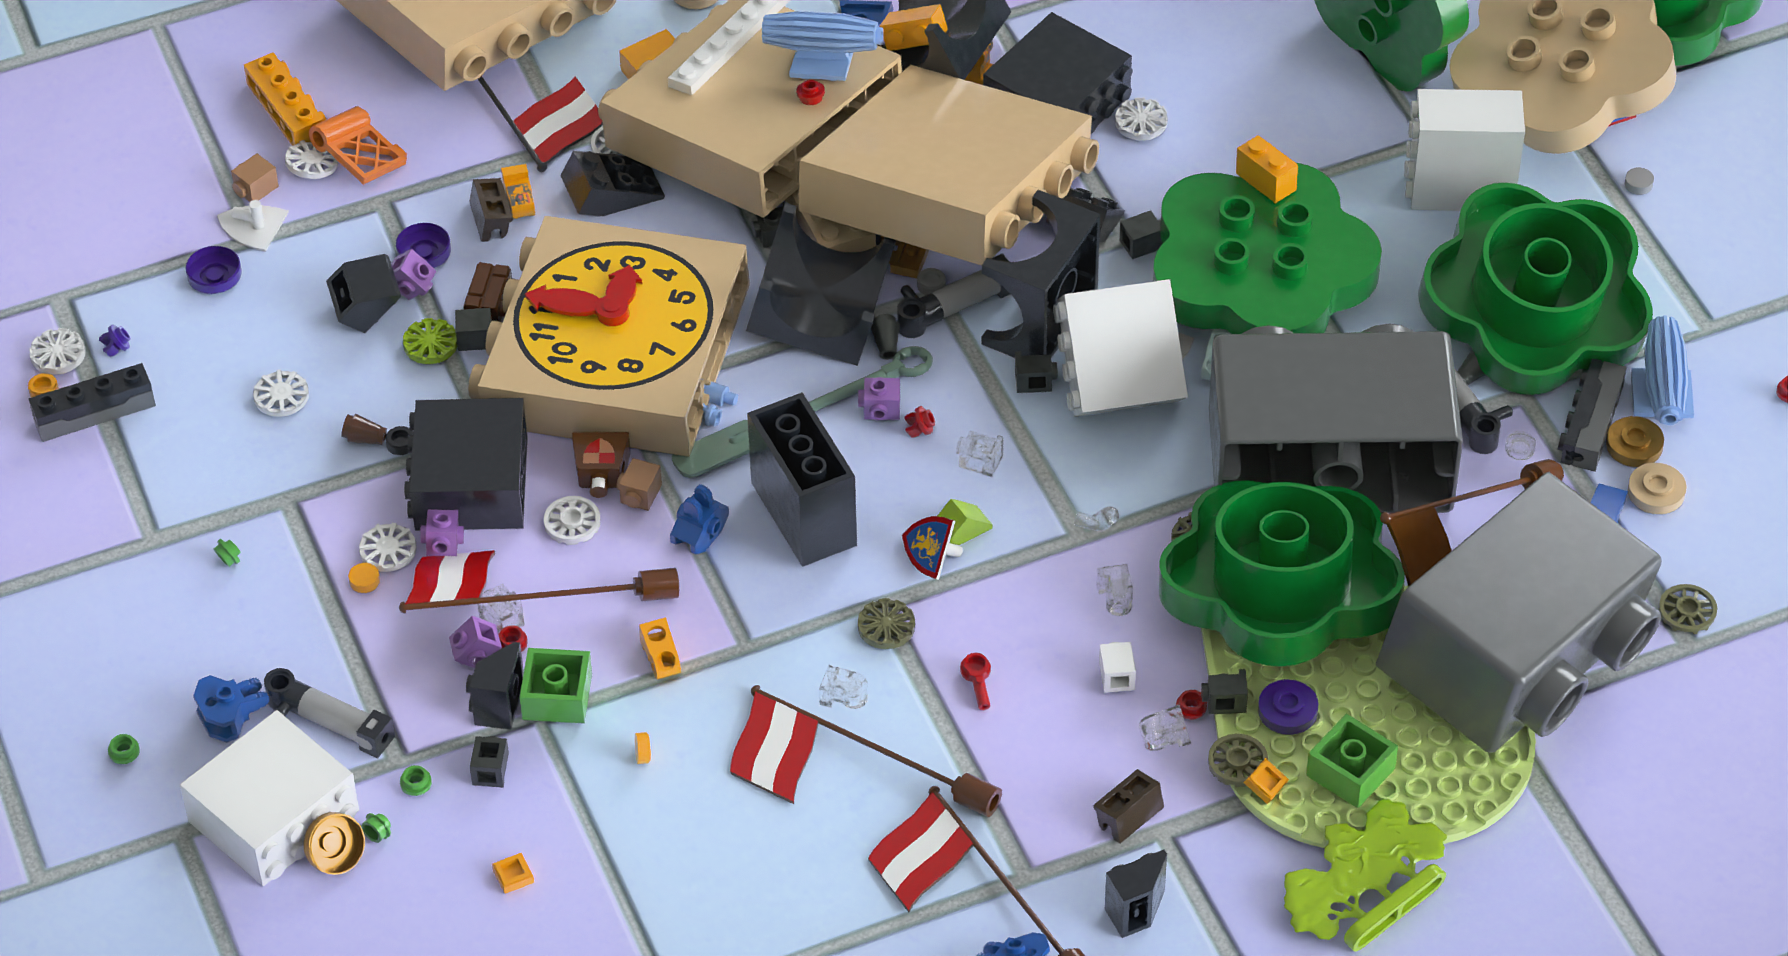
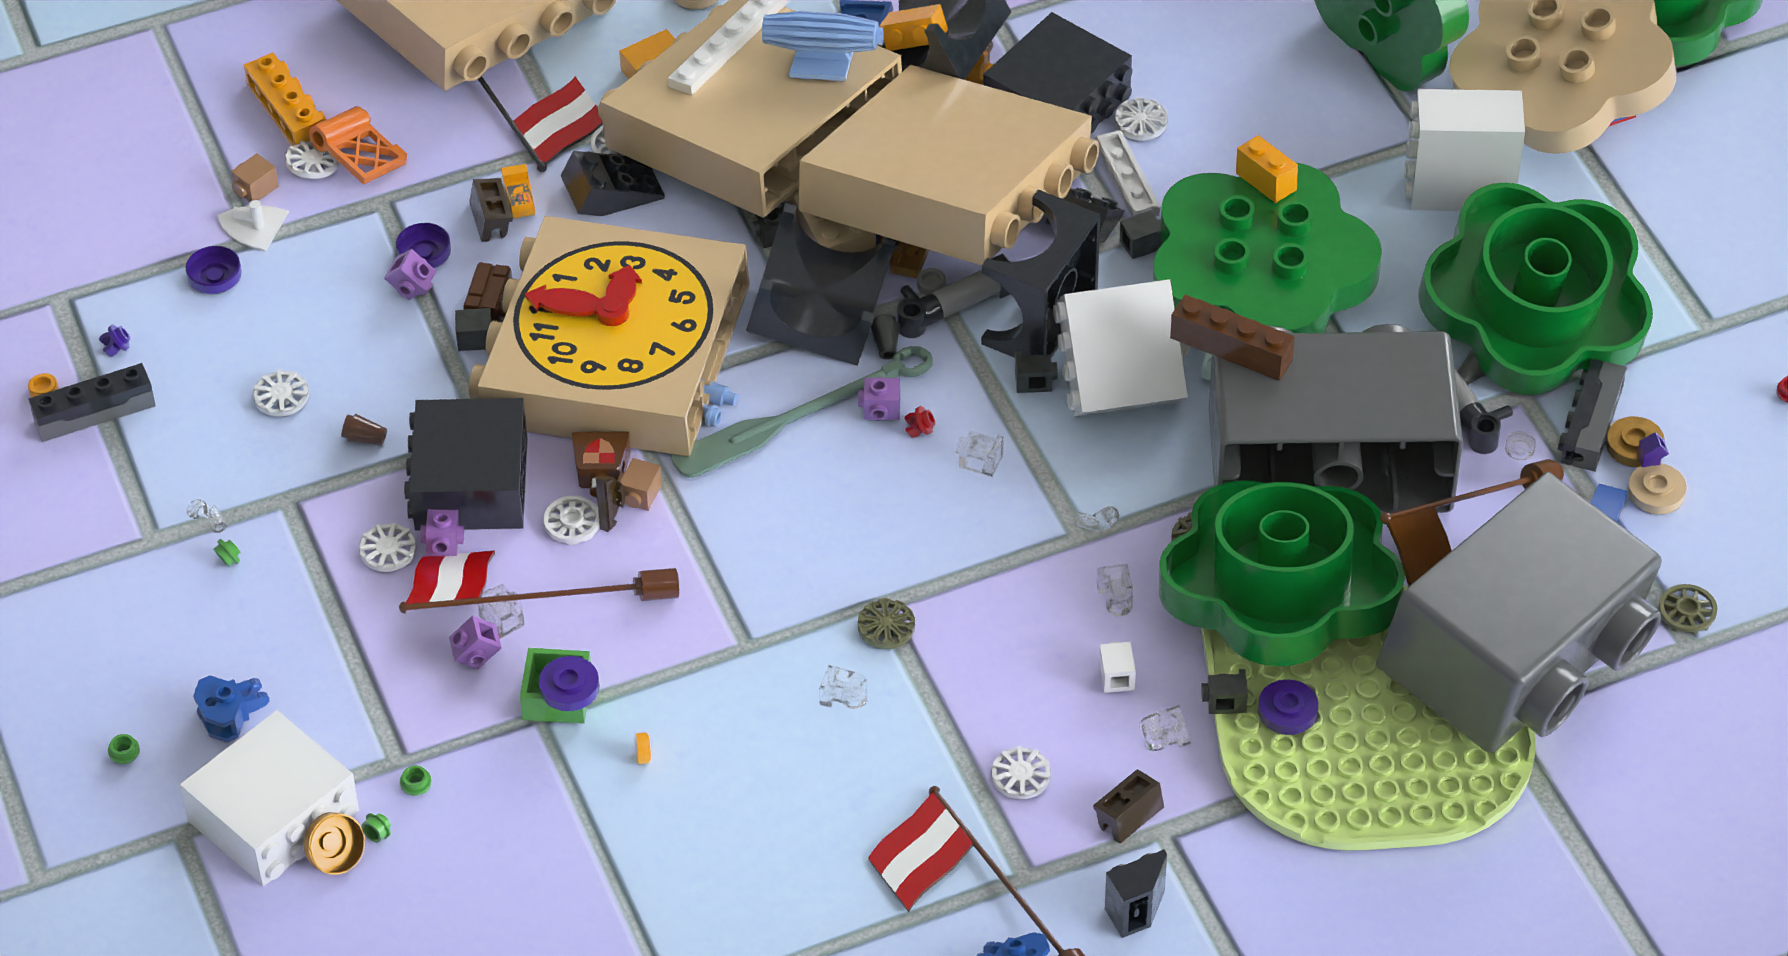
(57, 351): white wheel -> none
(210, 512): none -> clear arm
(287, 694): piece -> none
(363, 291): black slope -> none
(364, 577): light orange tile -> none
(397, 440): black tile -> none
(430, 341): lime wheel -> none
(489, 761): pearl dark grey brick -> none
(496, 688): black slope -> none
(513, 634): red plate -> none
(513, 873): light orange tile -> none
(569, 683): none -> dark purple piece
(609, 498): none -> dark brown tile
(660, 648): light orange leg -> none
(699, 520): blue hinge -> none
(783, 737): flag -> none
(802, 479): black brick -> none
(810, 92): red plate -> none
(928, 544): shield -> none
(968, 521): lime slope -> none
(976, 669): red plate -> none
(1021, 772): none -> white wheel
(1127, 174): none -> white tile
(1191, 698): red plate -> none
(1232, 337): none -> reddish brown brick
(1235, 758): olive wheel -> none
(1266, 781): light orange tile -> none
(1352, 760): bright green brick -> none
(1363, 863): lime plant -> none
(1639, 181): light grey tile -> none
(1652, 450): none -> dark purple piece
(1665, 383): light blue plate -> none

